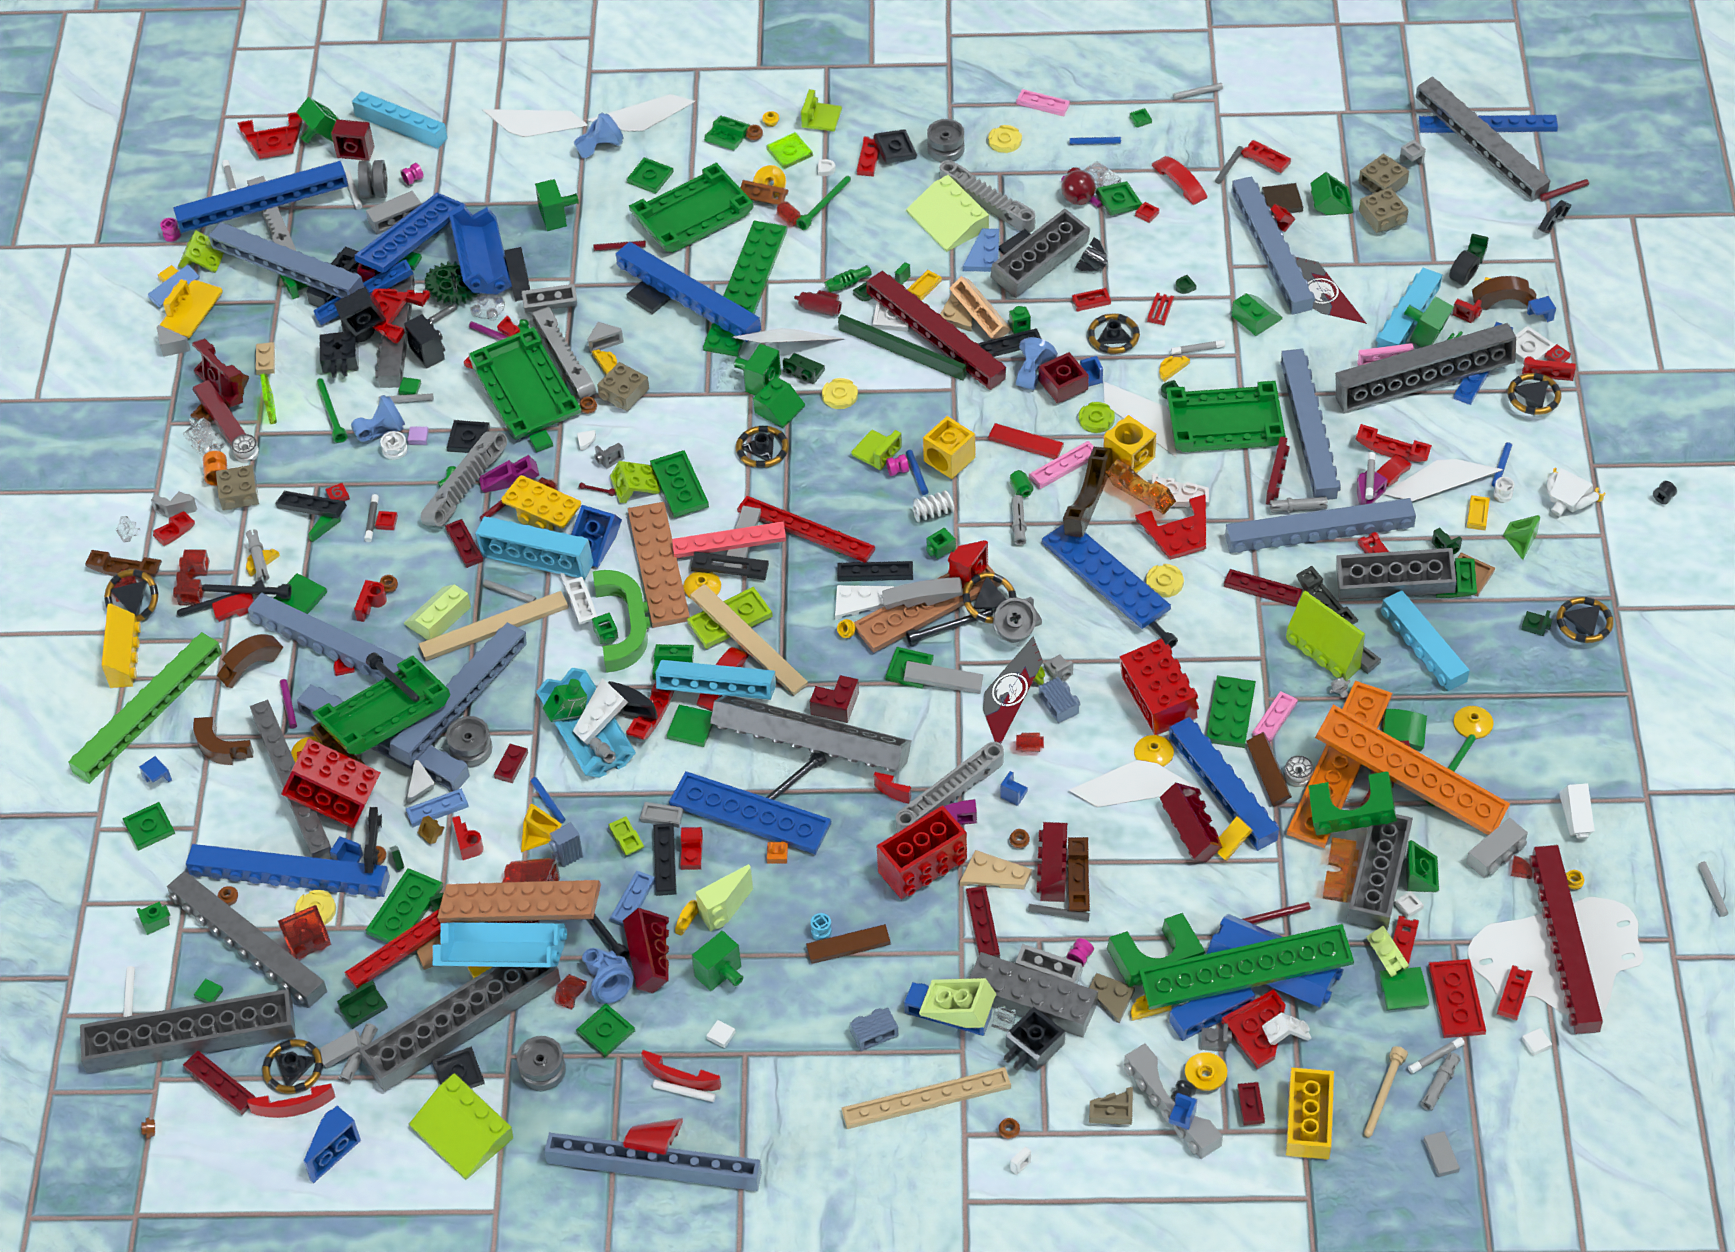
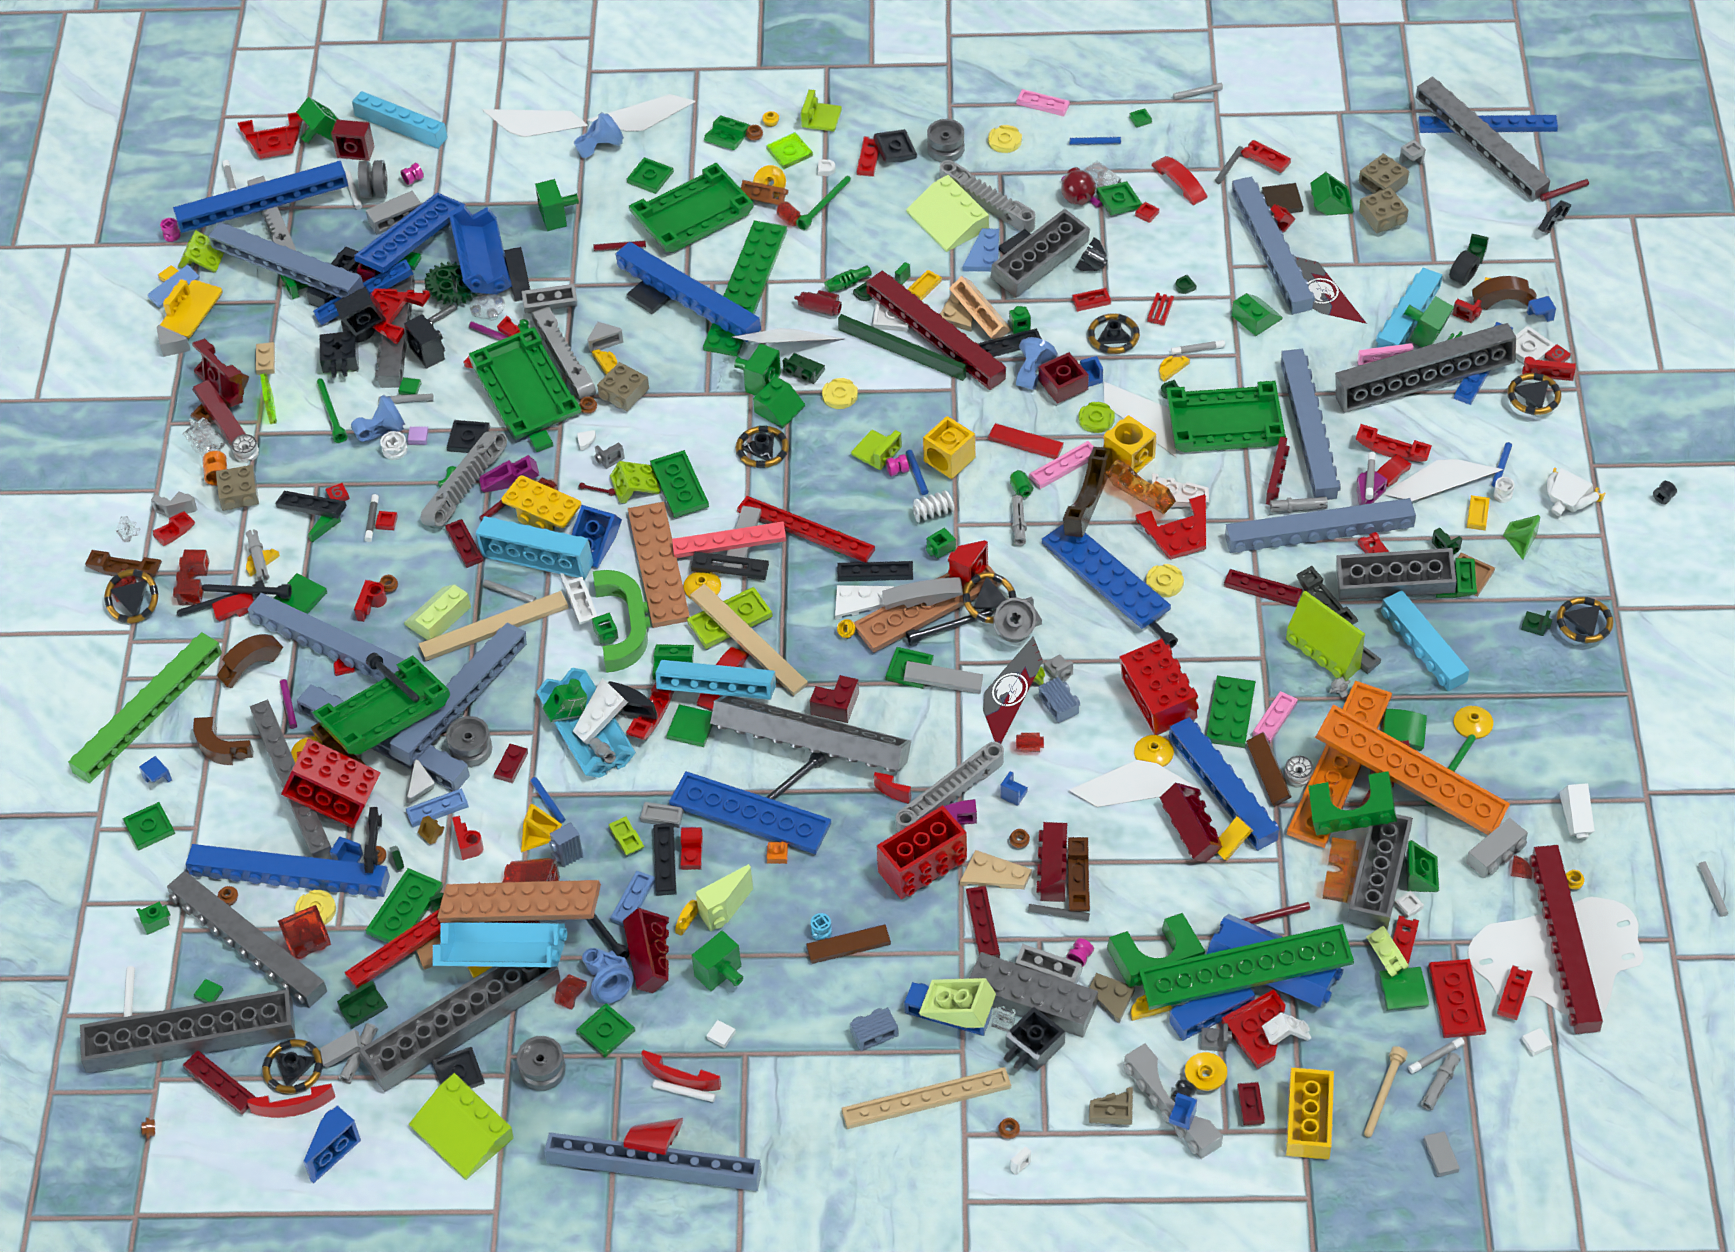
(120, 647): yellow slope -> none

